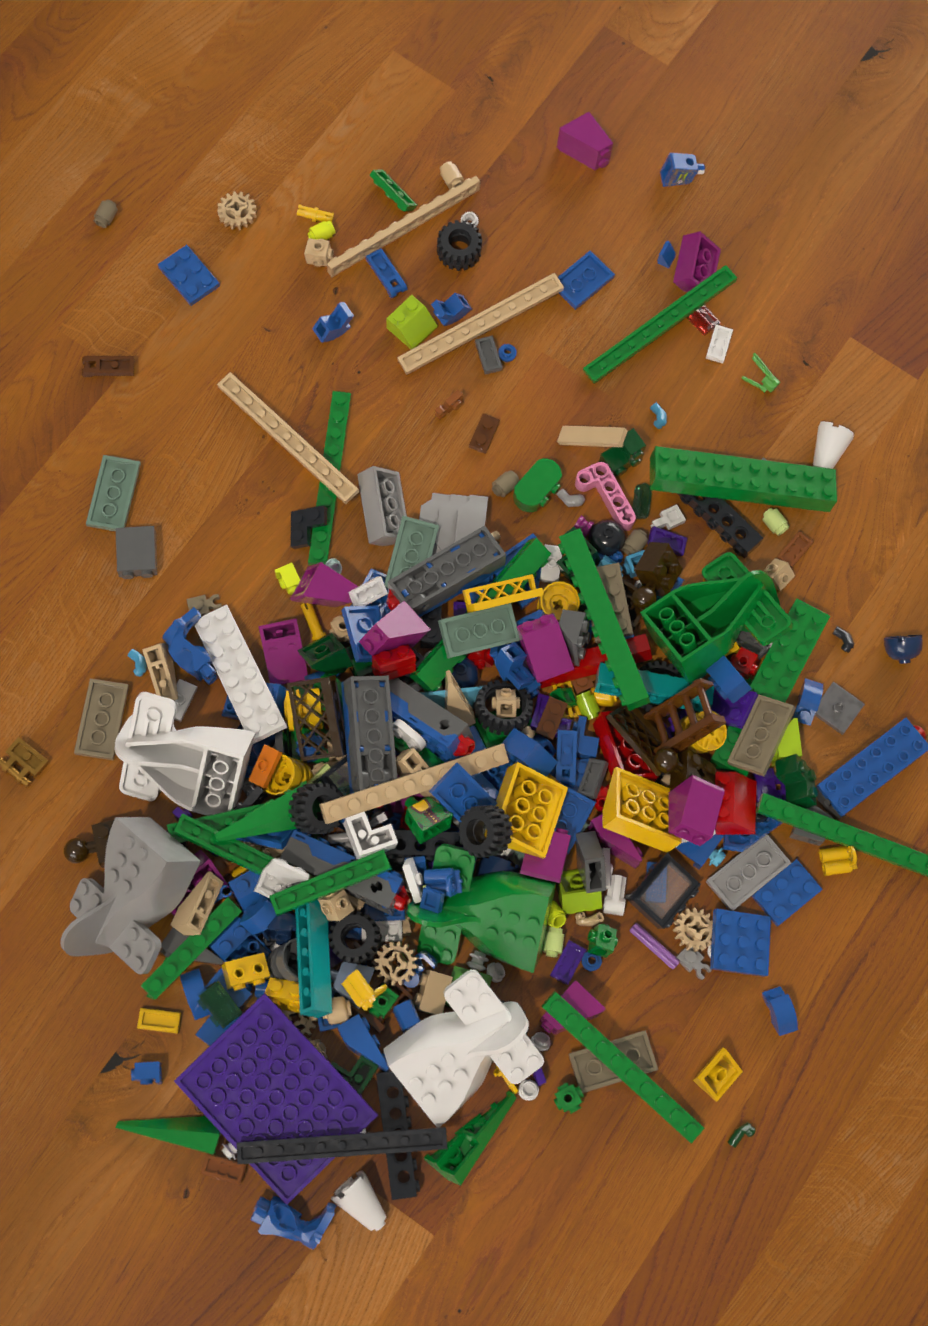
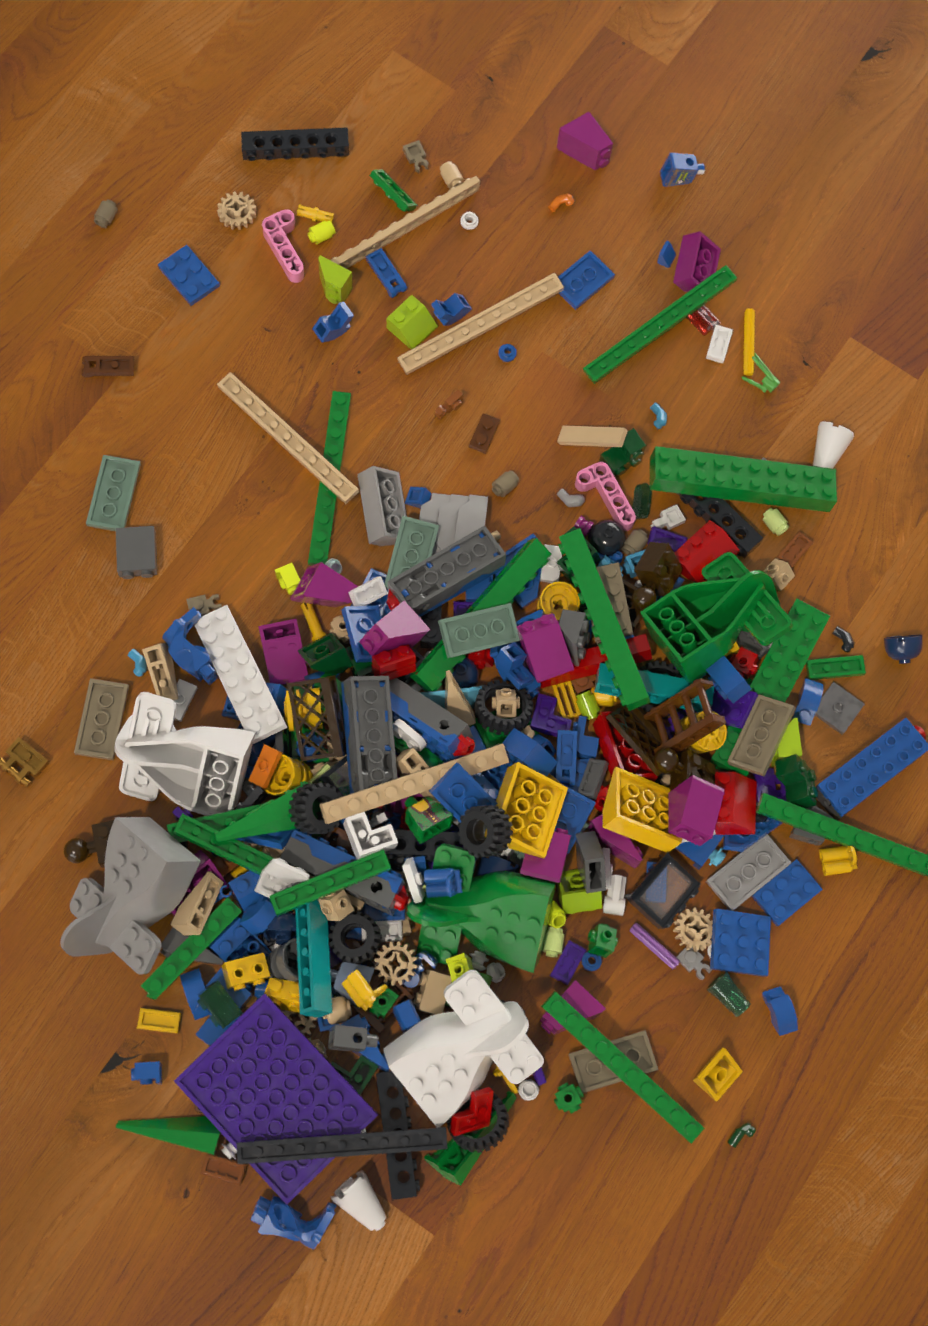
(284, 249): none -> bright pink beam
(300, 137): none -> black brick
(303, 521): black plate -> none
(318, 252): tan brick -> none
(335, 280): none -> lime slope
(341, 838): light grey arm -> none
(342, 1038): none -> dark grey torso
(415, 154): none -> dark tan plate
(418, 496): none -> blue slope
(432, 899): blue plate -> none
(459, 232): black tyre -> none
(459, 962): none -> neon yellow brick
(477, 1116): none -> red plate
(488, 355): dark grey plate -> none
(491, 1138): none -> black tyre
(502, 600): yellow fence -> none
(537, 485): green brick -> none
(541, 1041): white plate -> none
(551, 718): reddish brown plate -> none
(565, 198): none -> orange arm
(565, 695): green slope -> none
(582, 920): tan arm -> none
(702, 549): none -> red slope
(729, 994): none -> clear green plant
(749, 336): none -> yellow axle
(835, 667): none -> green plate

